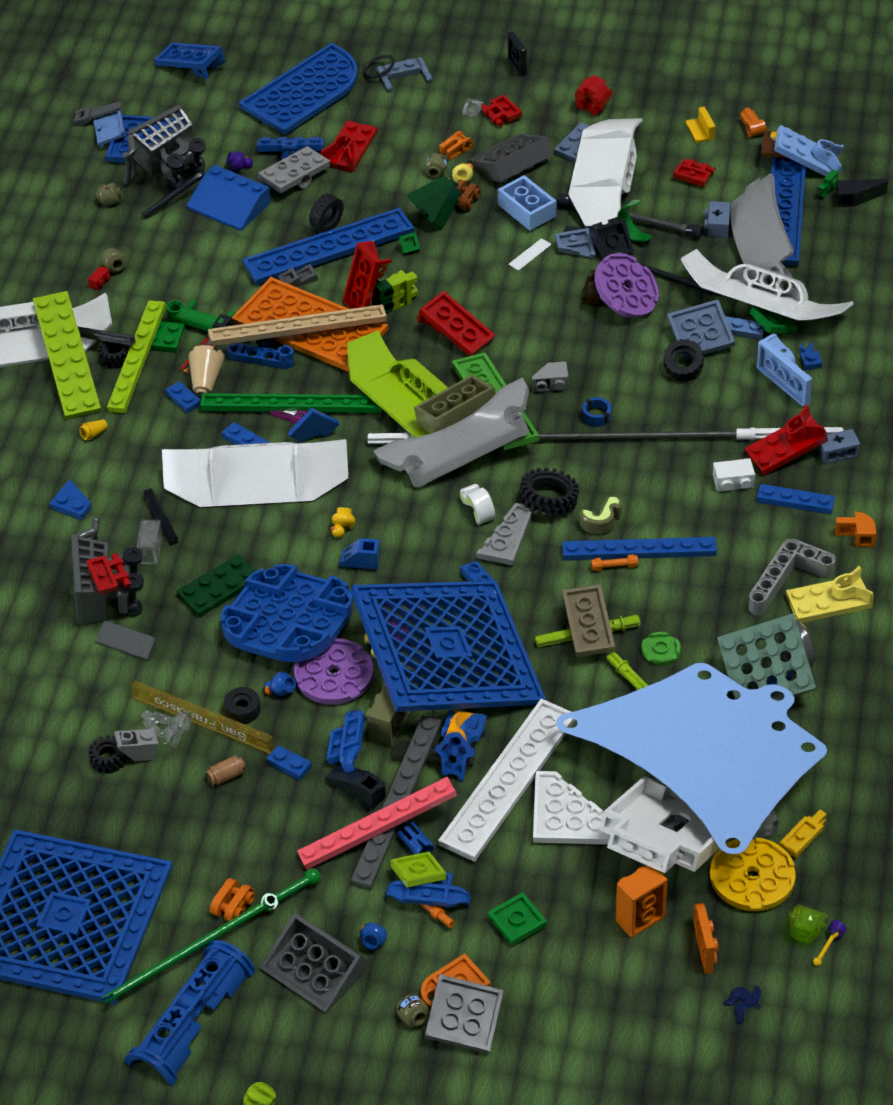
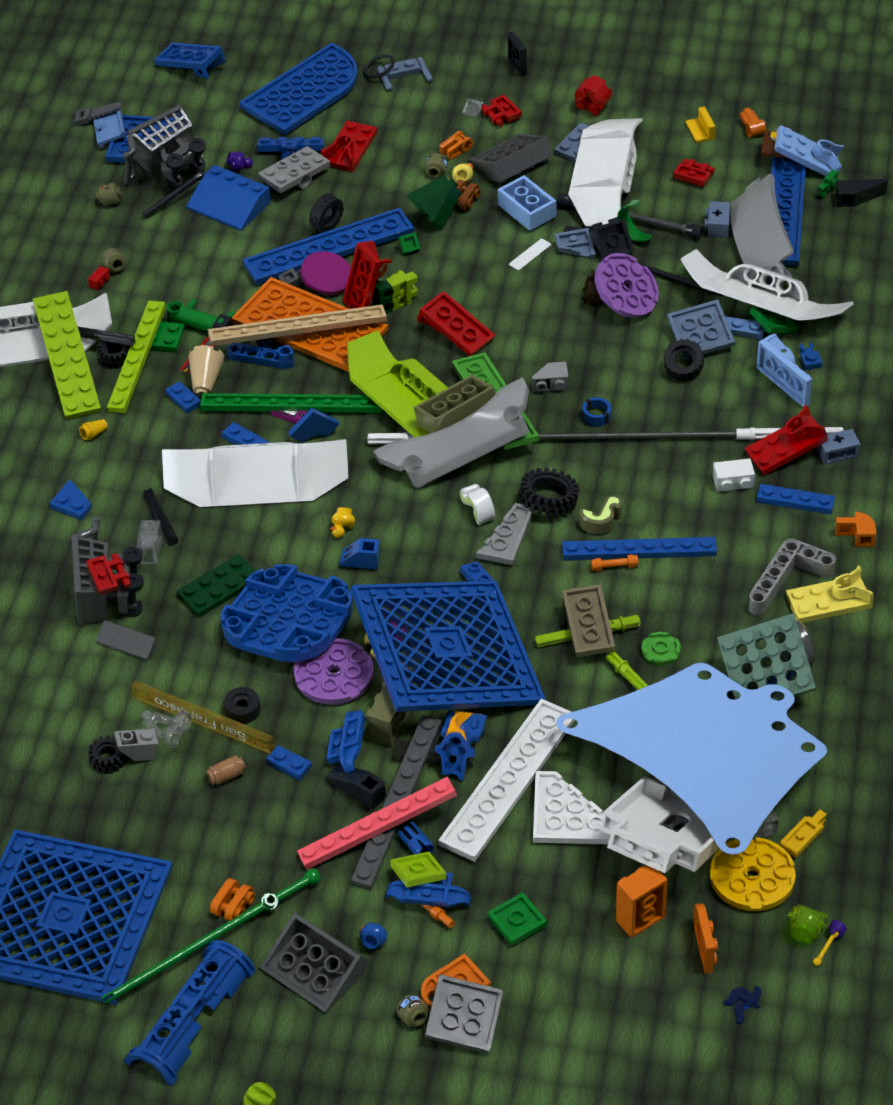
(280, 685): blue animal -> none
(325, 273): none -> magenta tile

